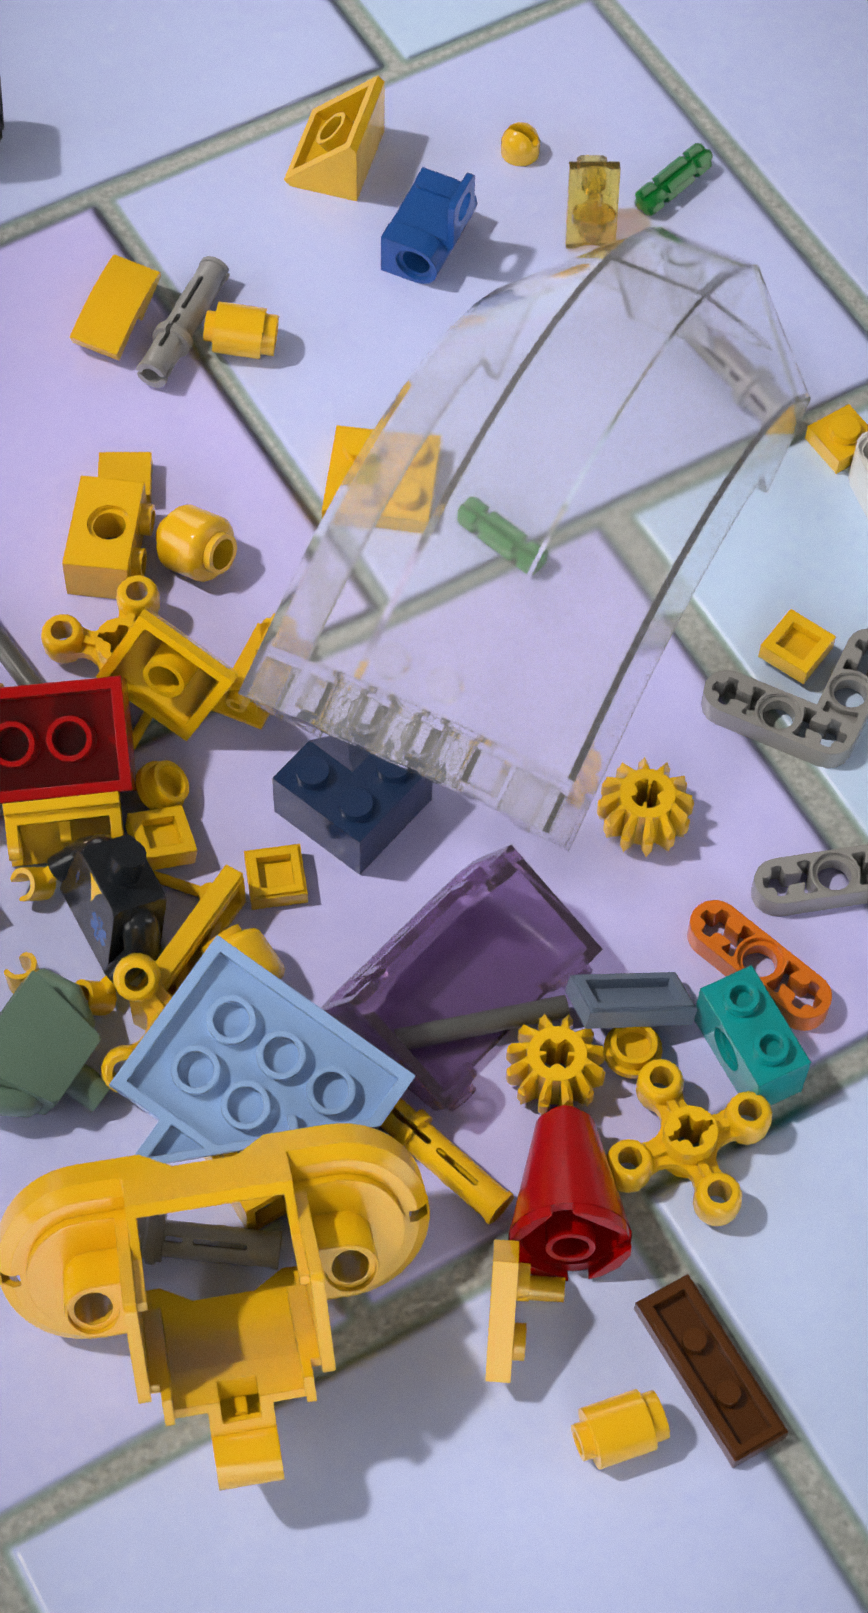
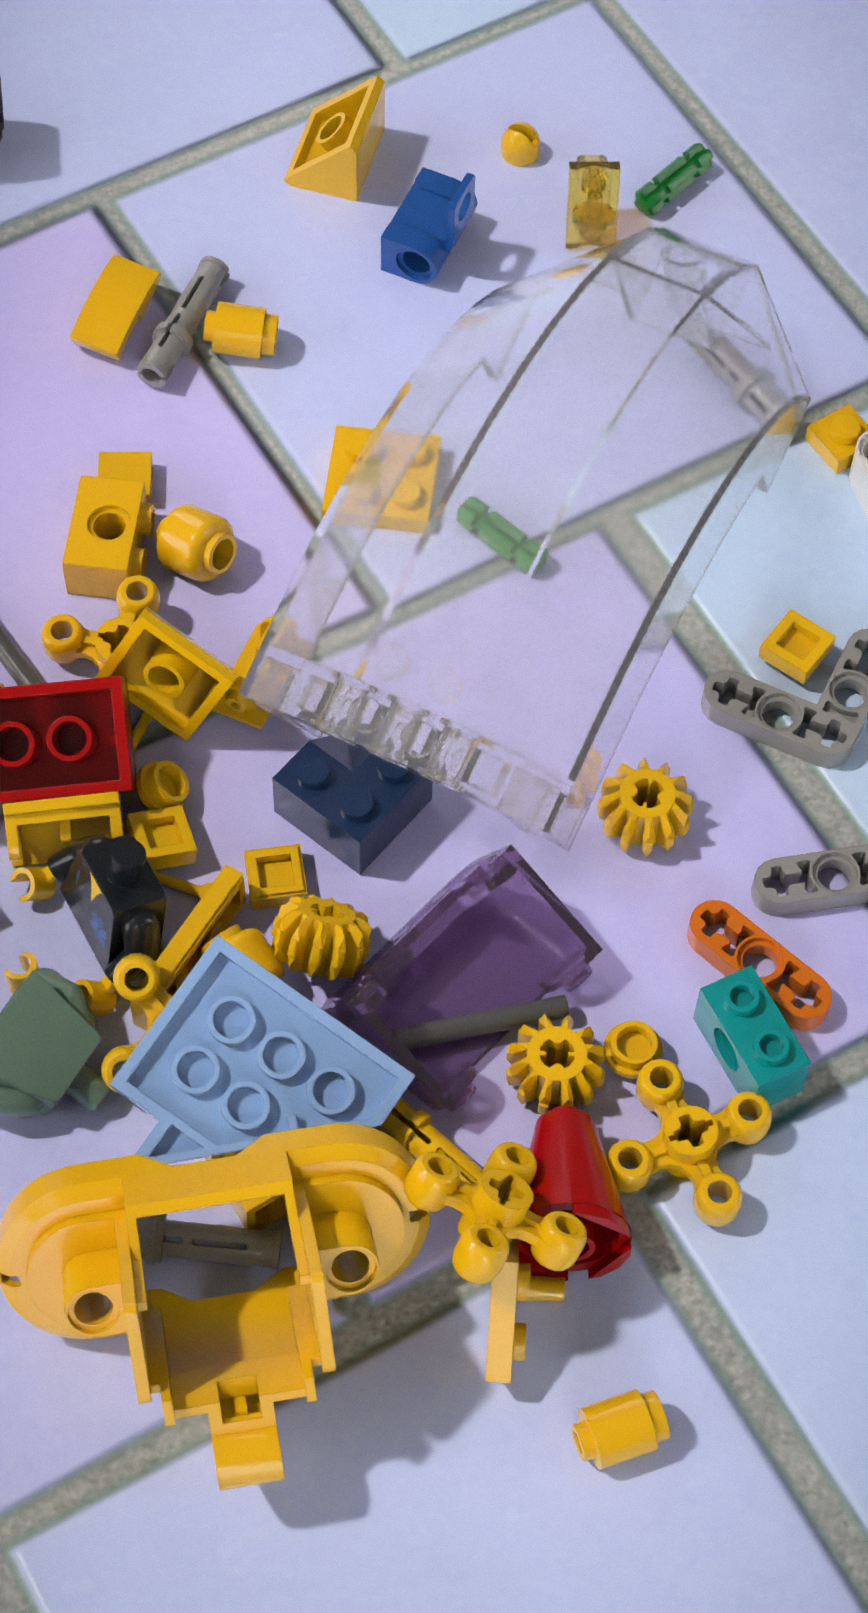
(321, 937): none -> yellow gear
(495, 1212): none -> yellow gear
(630, 1000): sand blue tile -> none
(710, 1371): reddish brown tile -> none

